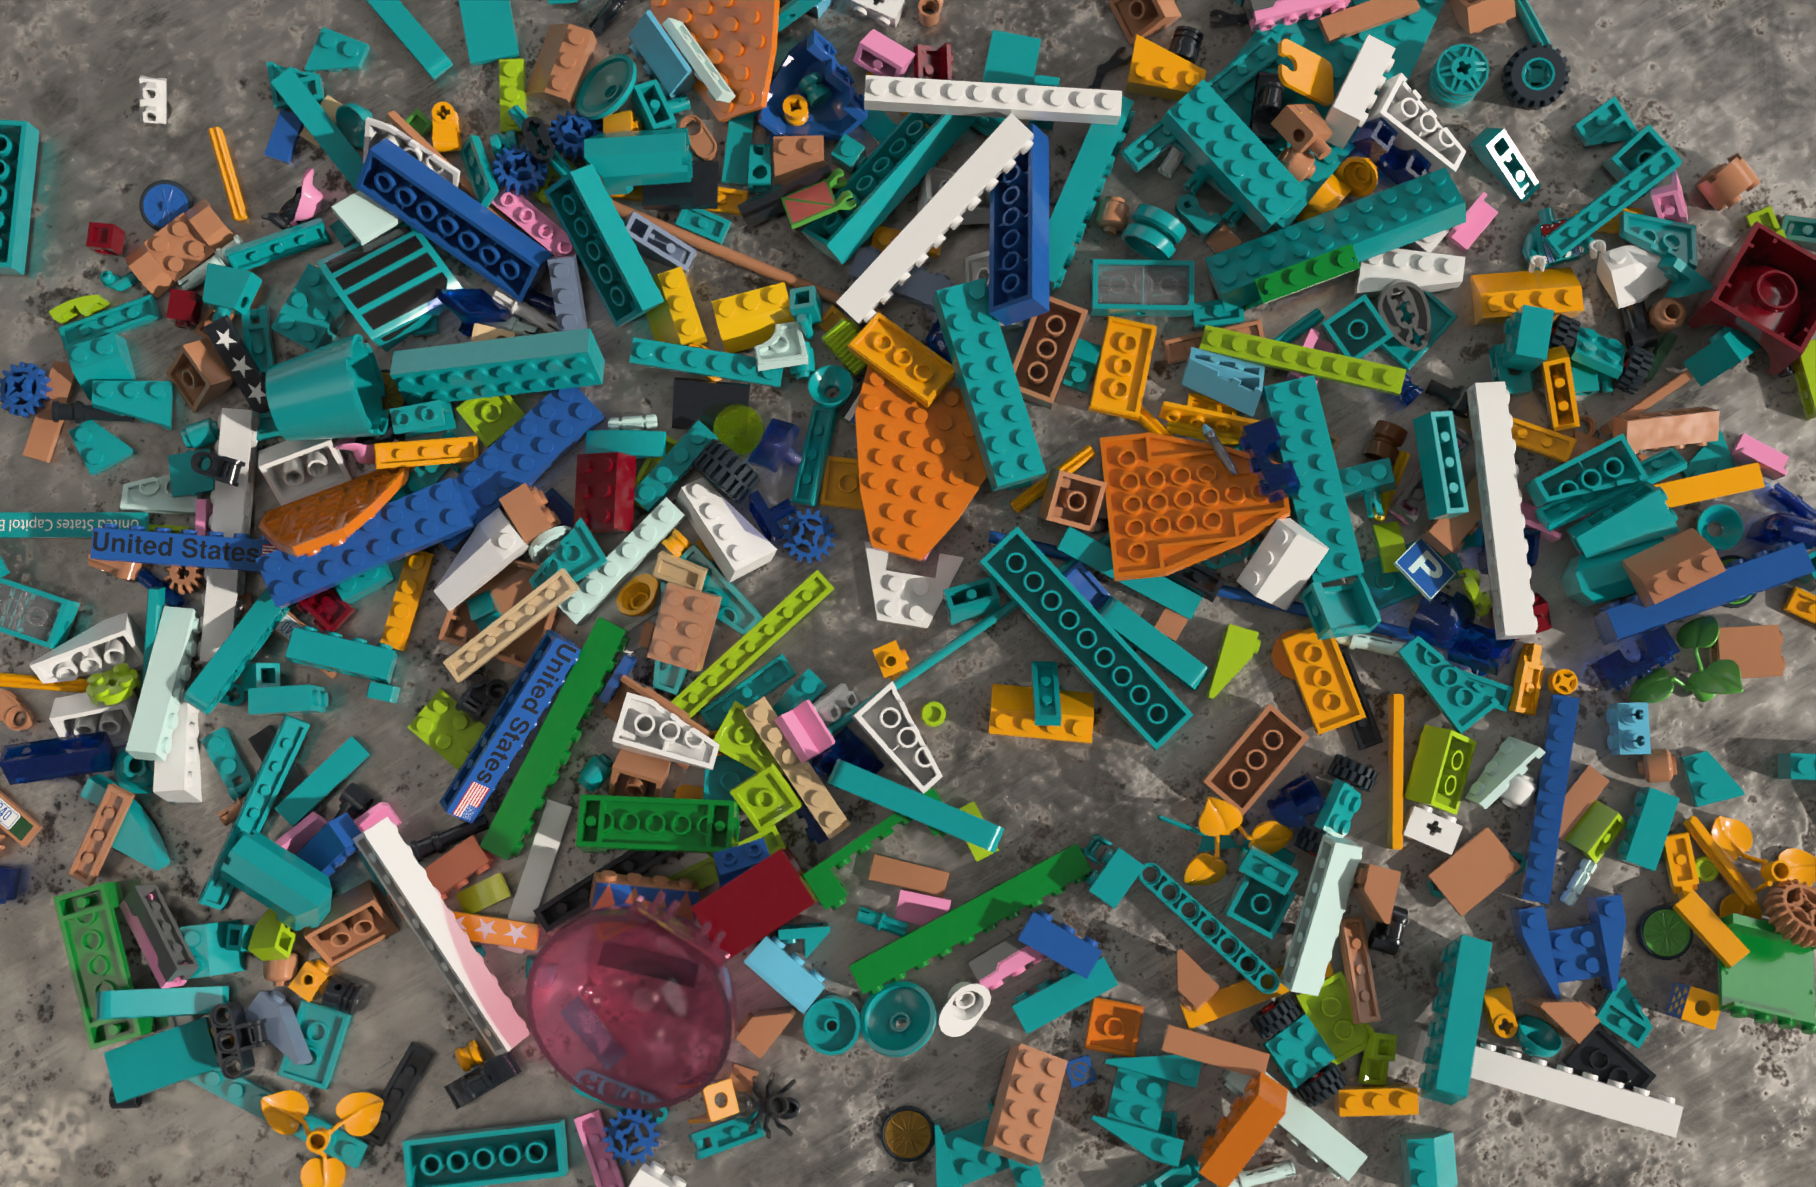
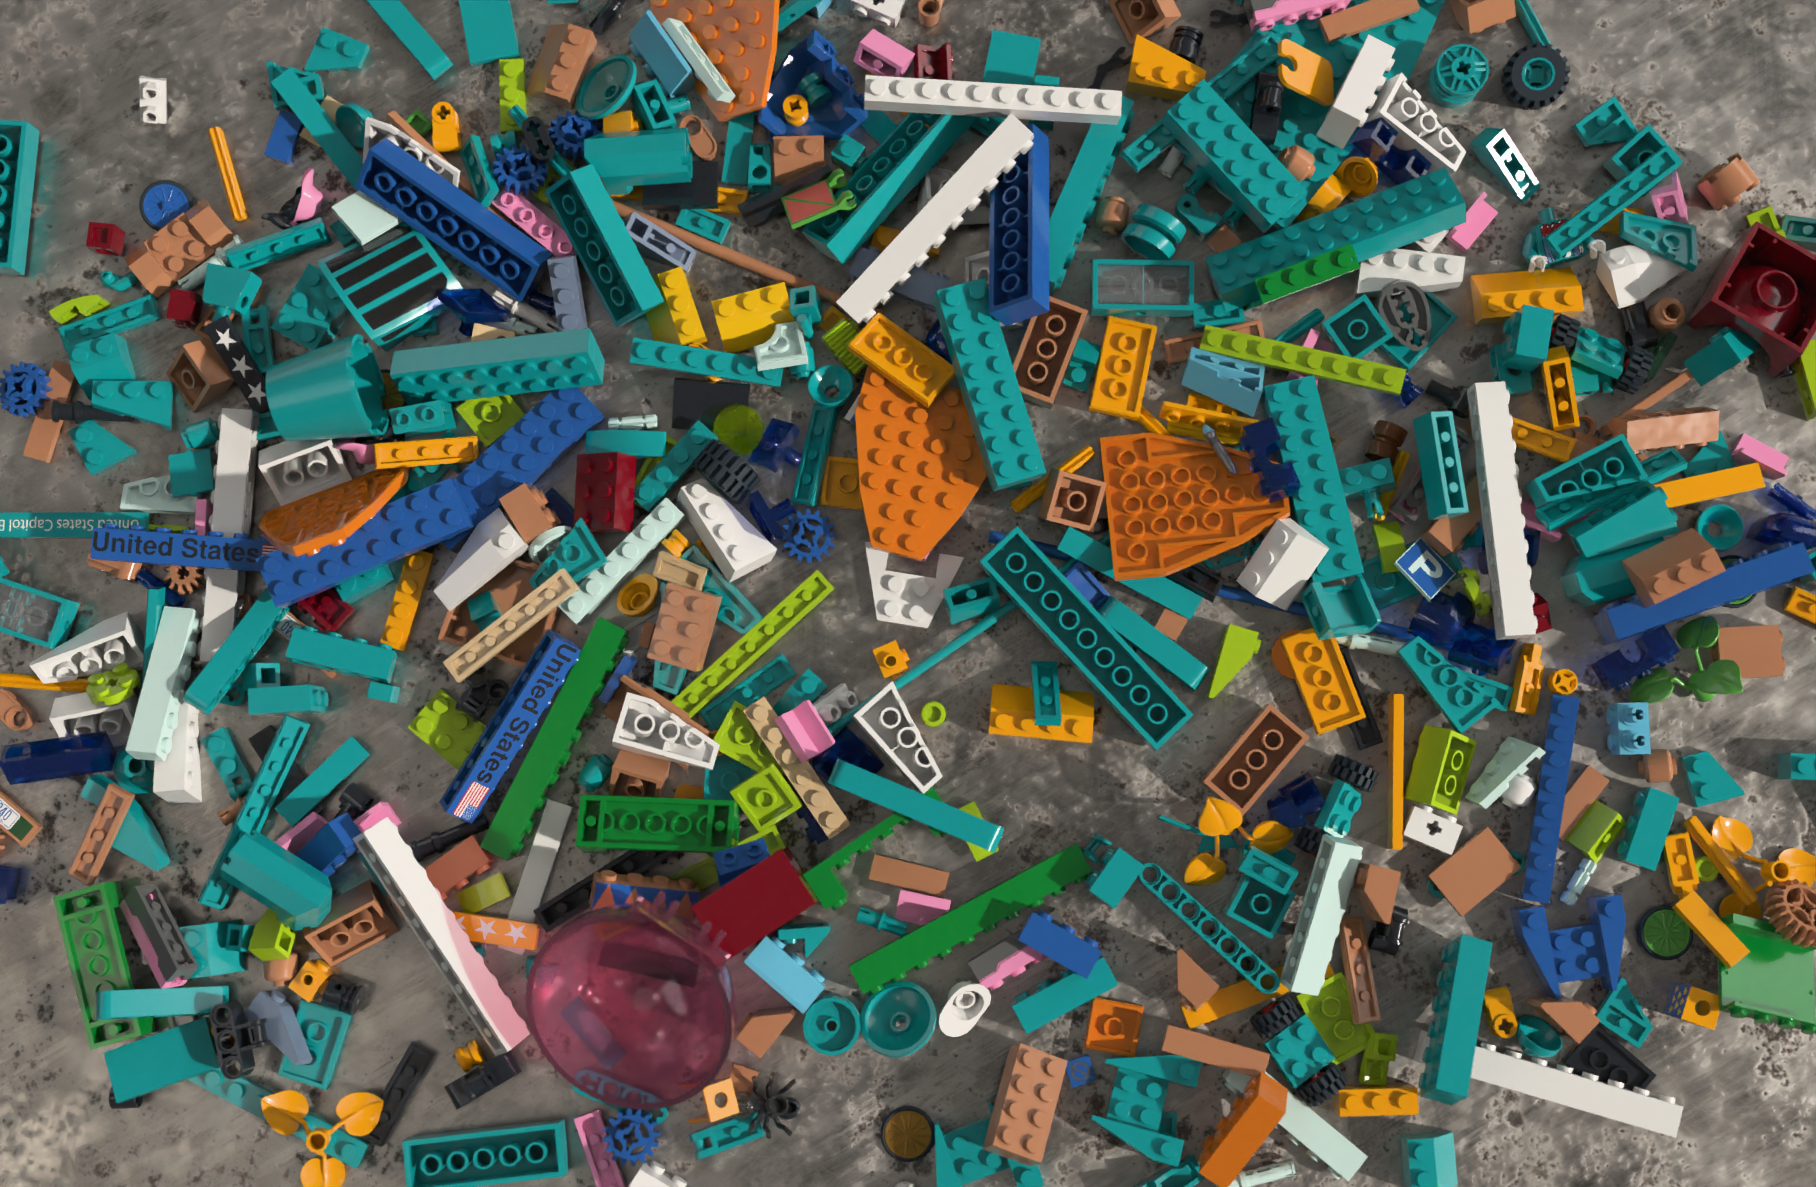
(221, 468): black piece -> none
(1304, 129): nougat torso -> none
(1684, 278): teal slope -> none

